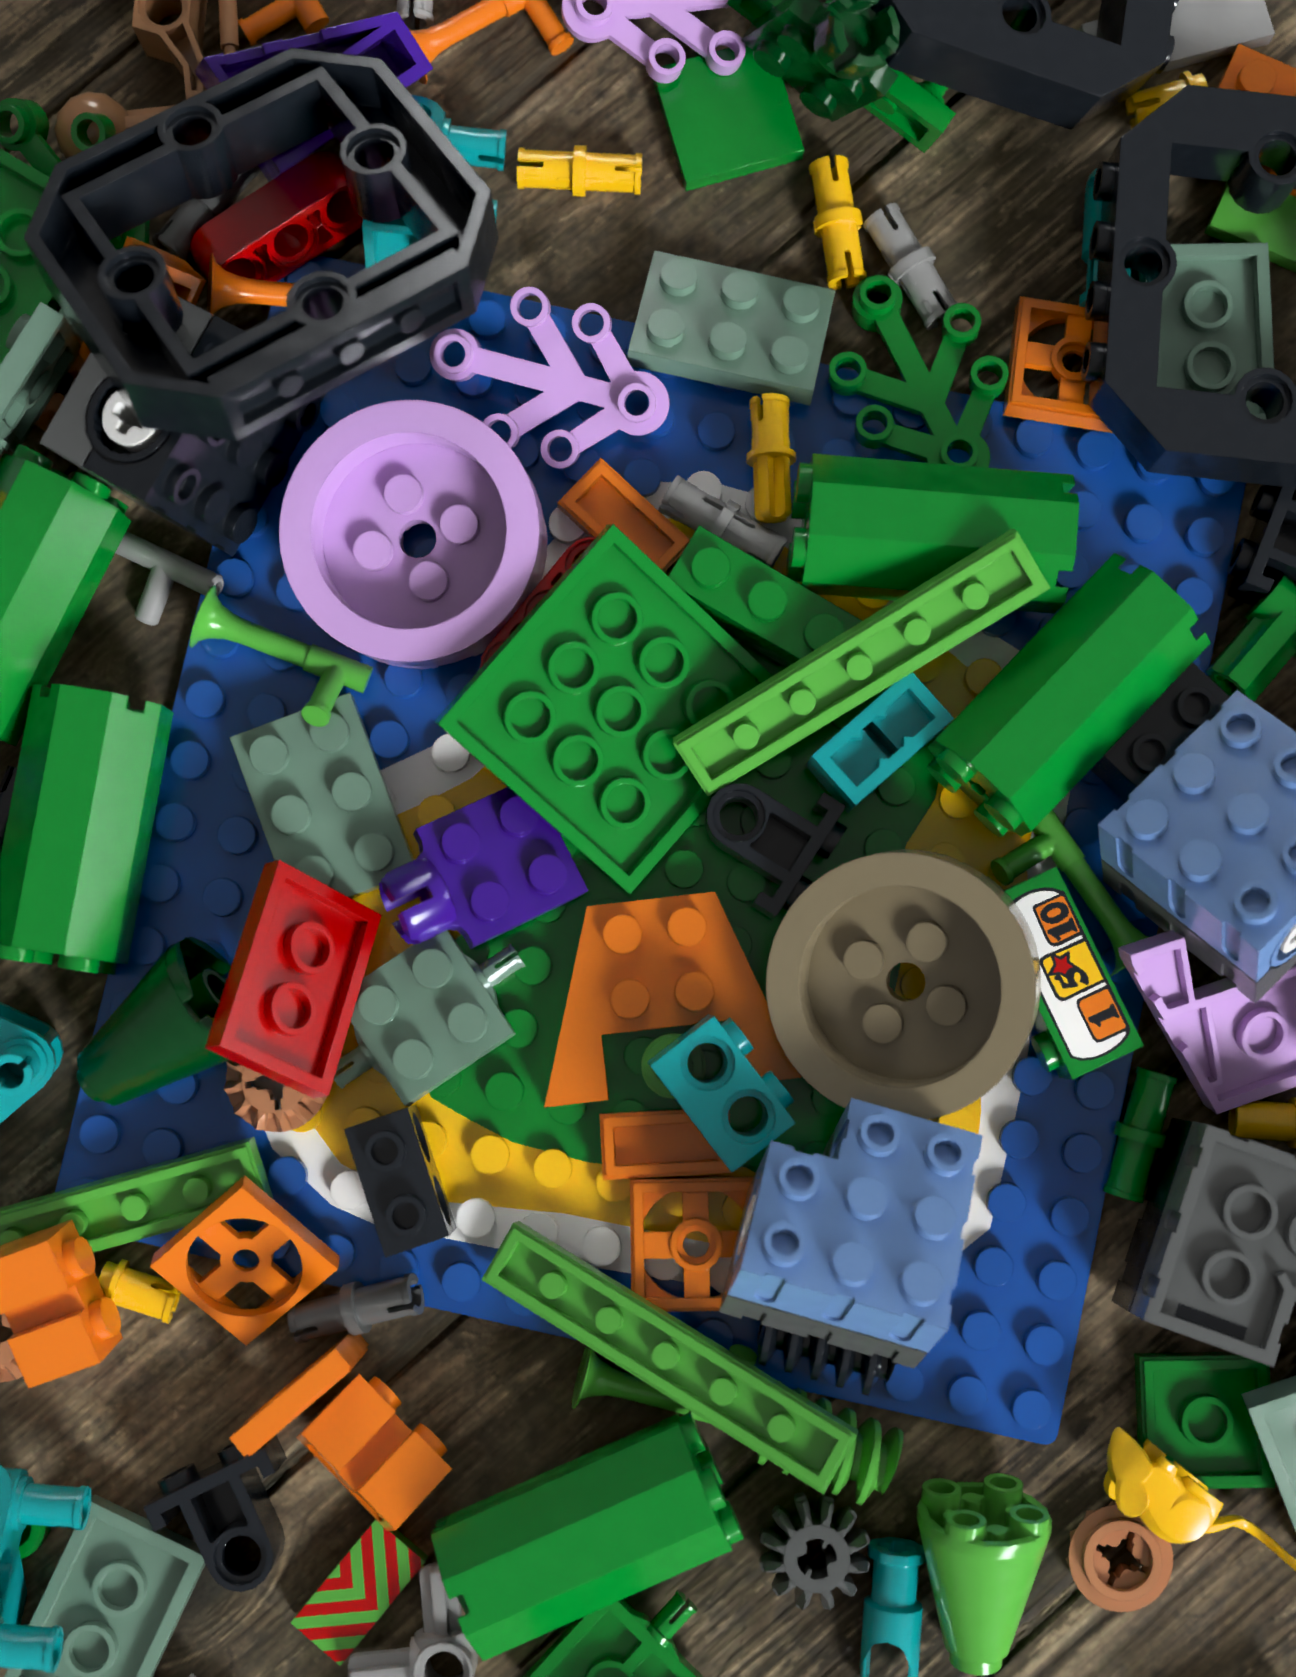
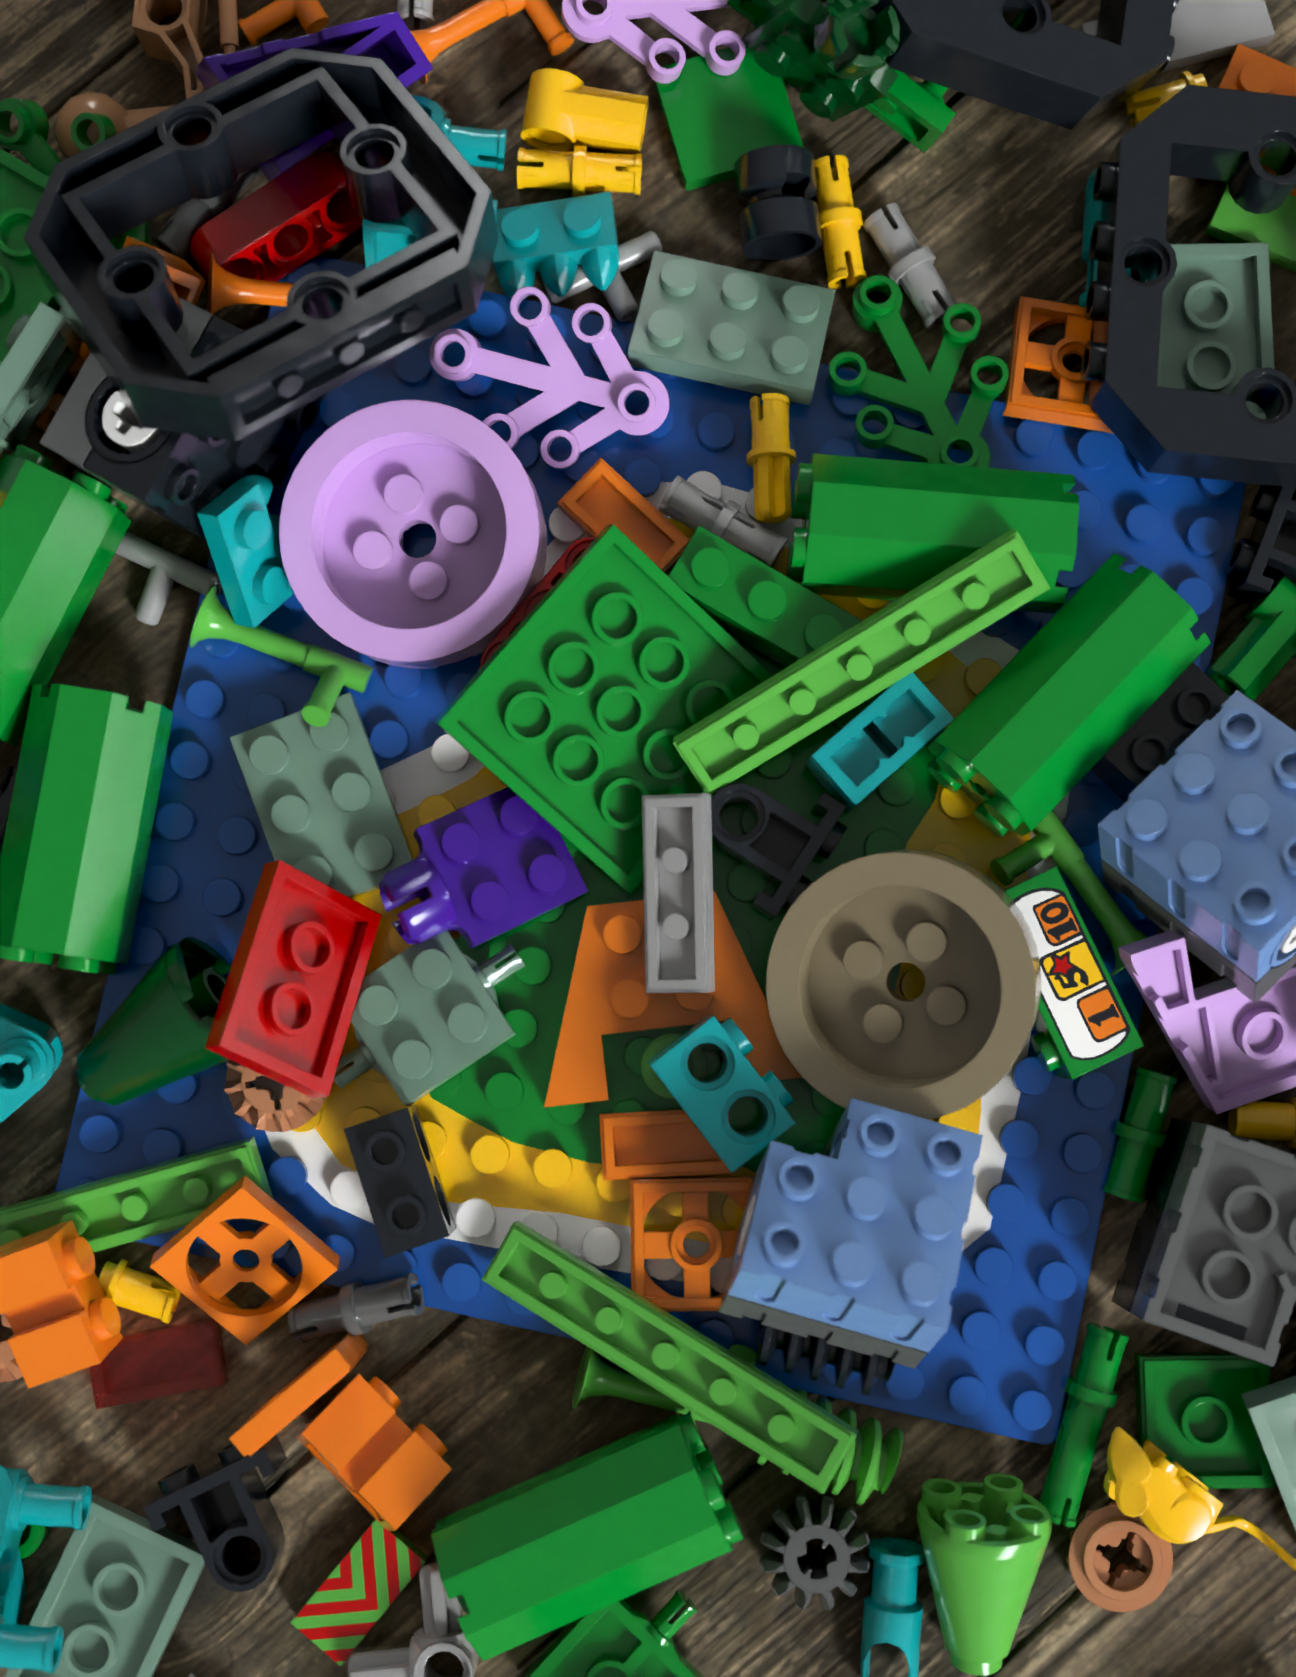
(161, 1363): none -> clear red tile
(246, 549): none -> teal plate
(554, 241): none -> teal plate
(568, 113): none -> yellow piece
(618, 294): none -> light grey piece
(678, 893): none -> light grey tile
(776, 196): none -> black wheel
(1082, 1422): none -> green pin

